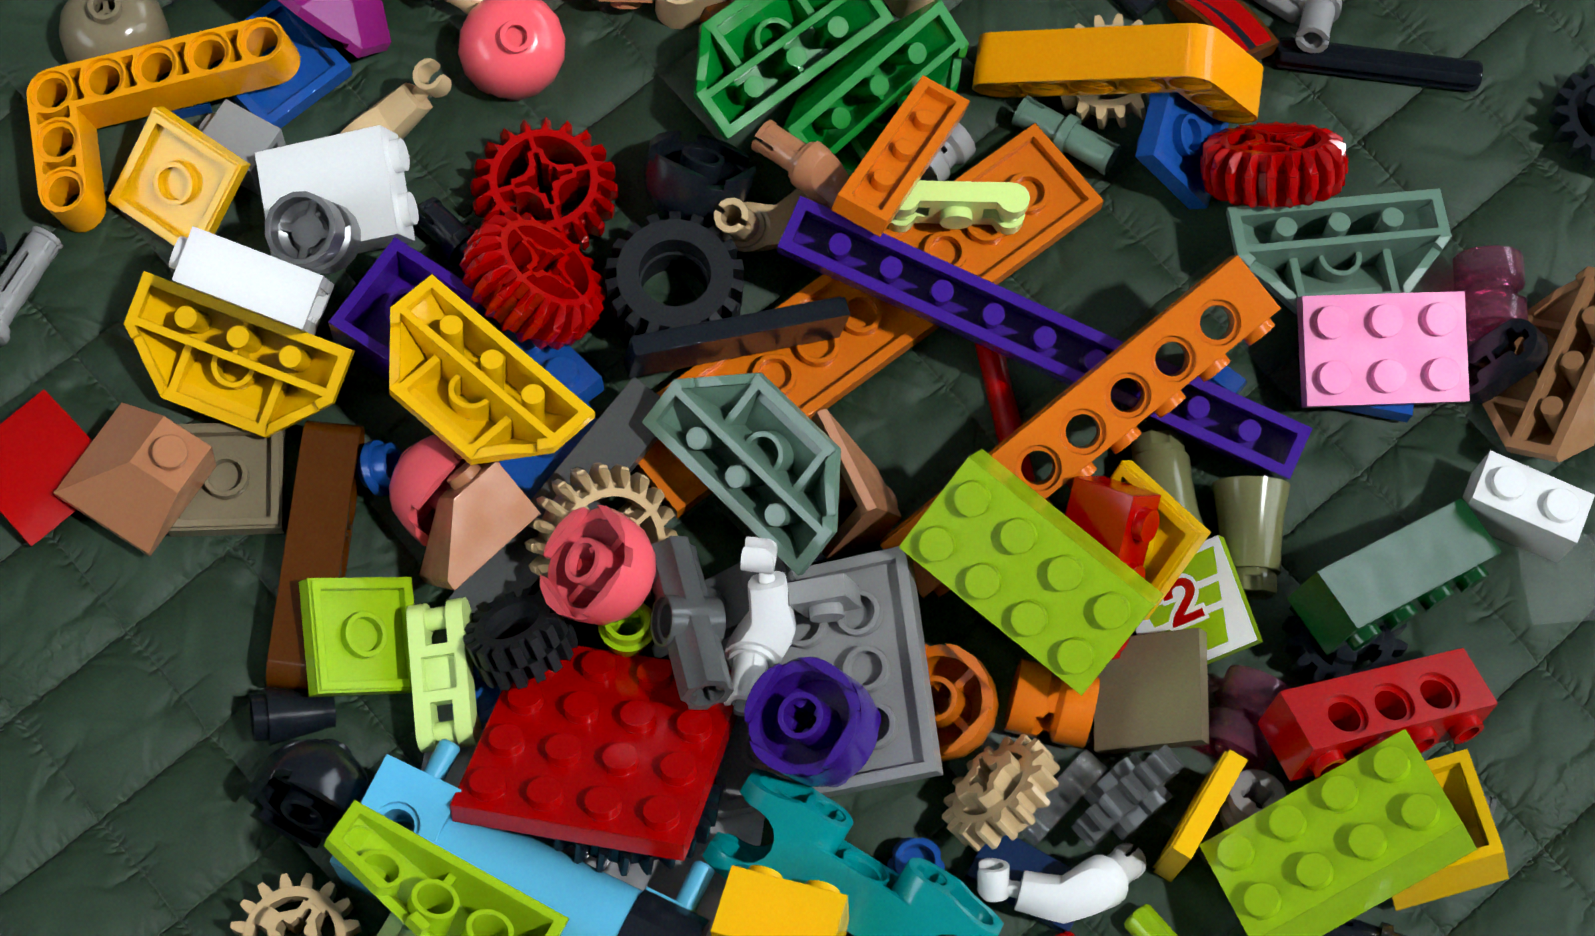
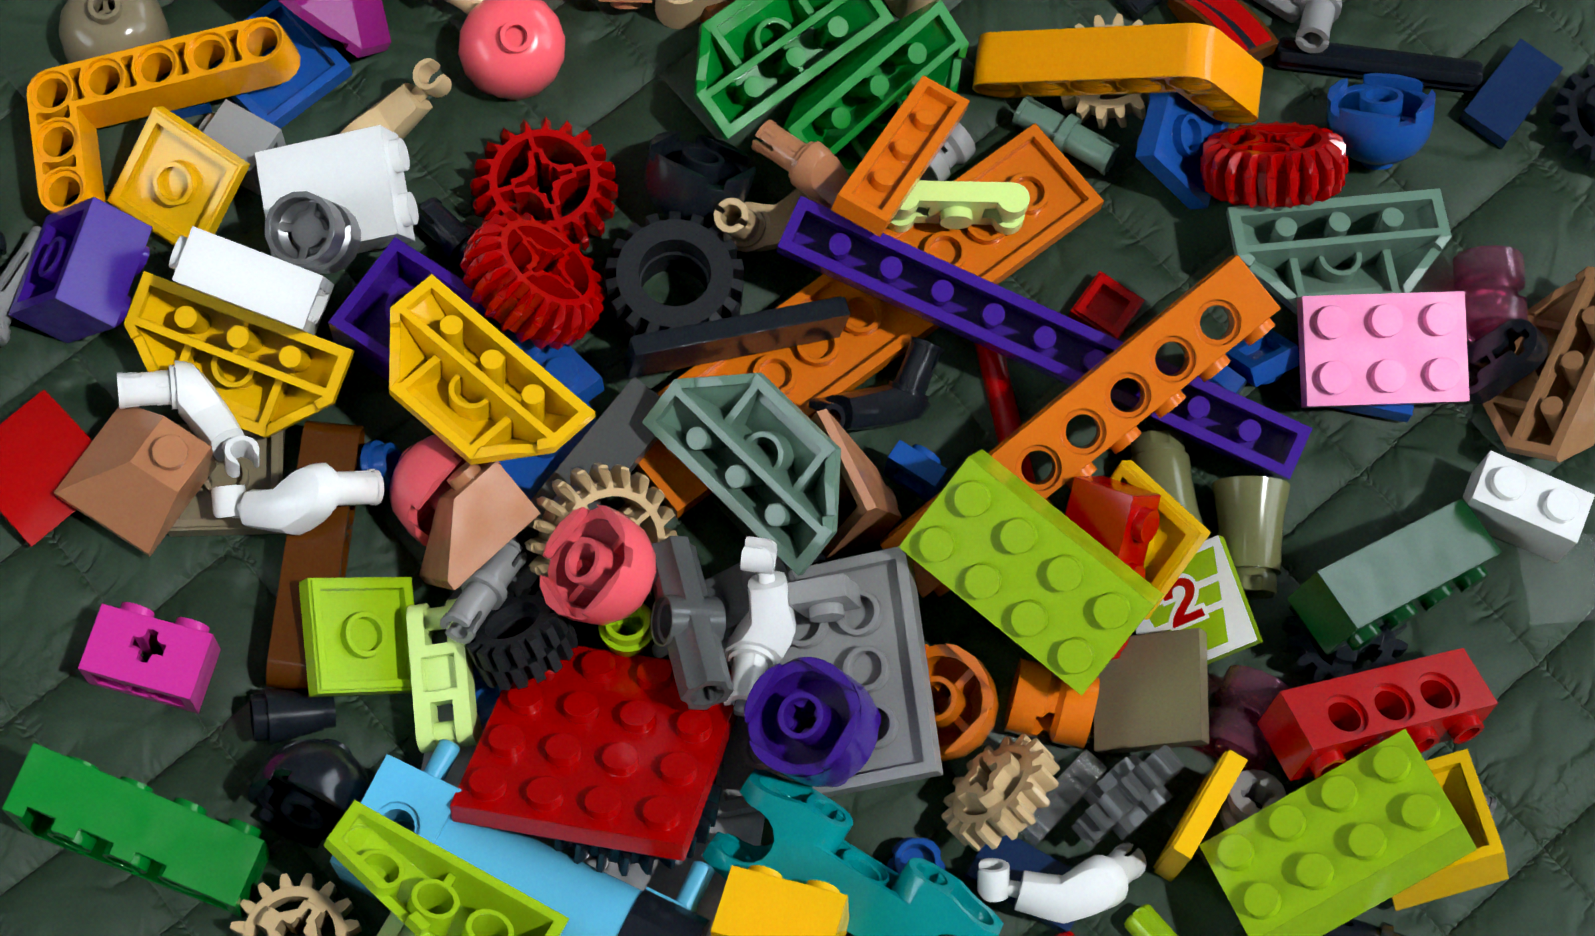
(82, 271): none -> dark purple brick
(137, 830): none -> green wedge
(175, 679): none -> dark pink brick
(198, 406): none -> white arm
(300, 499): none -> white arm
(483, 593): none -> light grey pin
(890, 403): none -> black arm
(915, 470): none -> blue plate
(1107, 306): none -> red tile
(1264, 359): none -> blue plate
(1382, 118): none -> blue cylinder
(1511, 93): none -> dark blue tile

